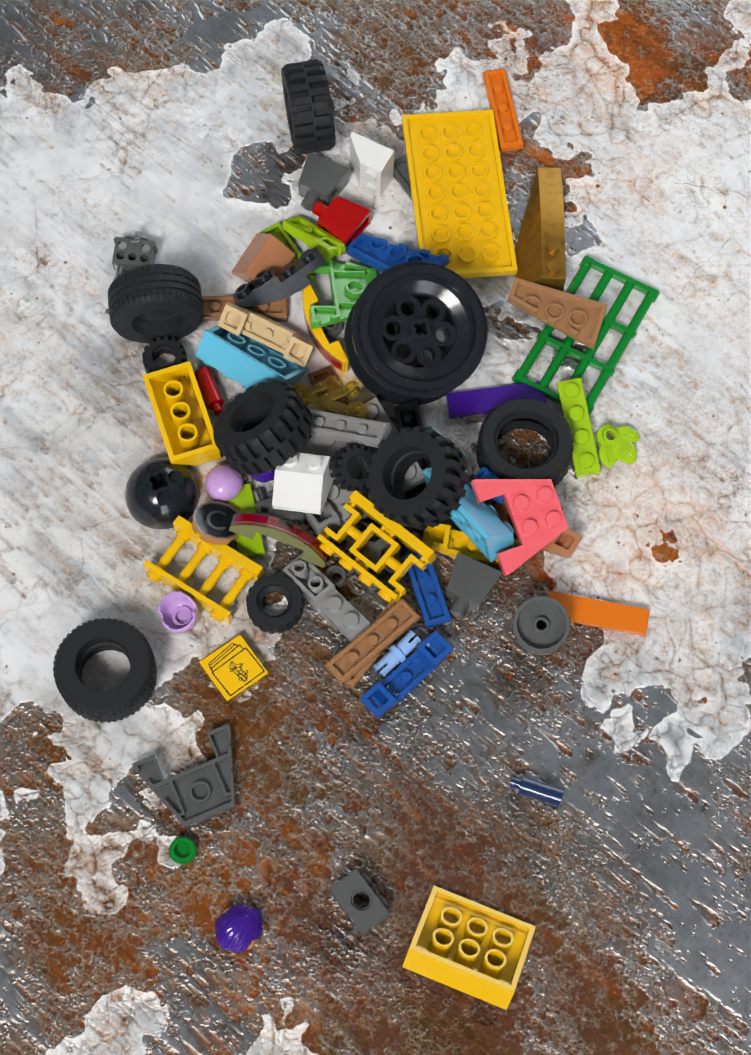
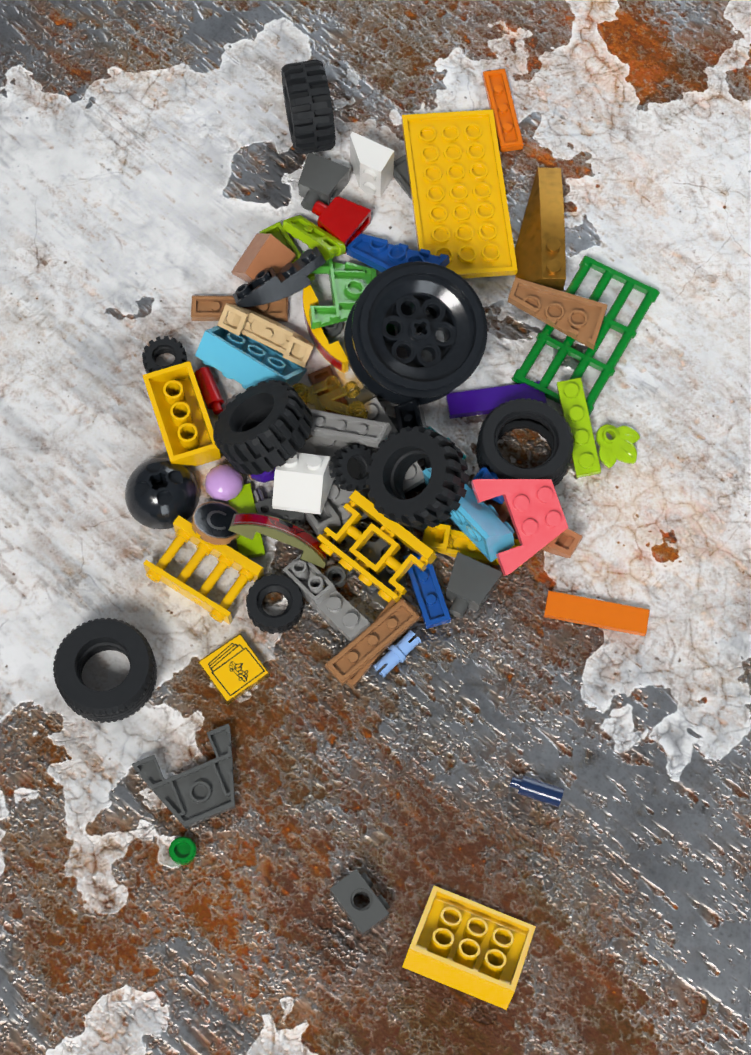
(132, 252): dark grey piece -> none
(155, 303): black tyre -> none
(178, 611): lavender hair -> none
(238, 928): dark purple hair -> none
(407, 676): blue slope -> none
(547, 611): dark grey wheel -> none

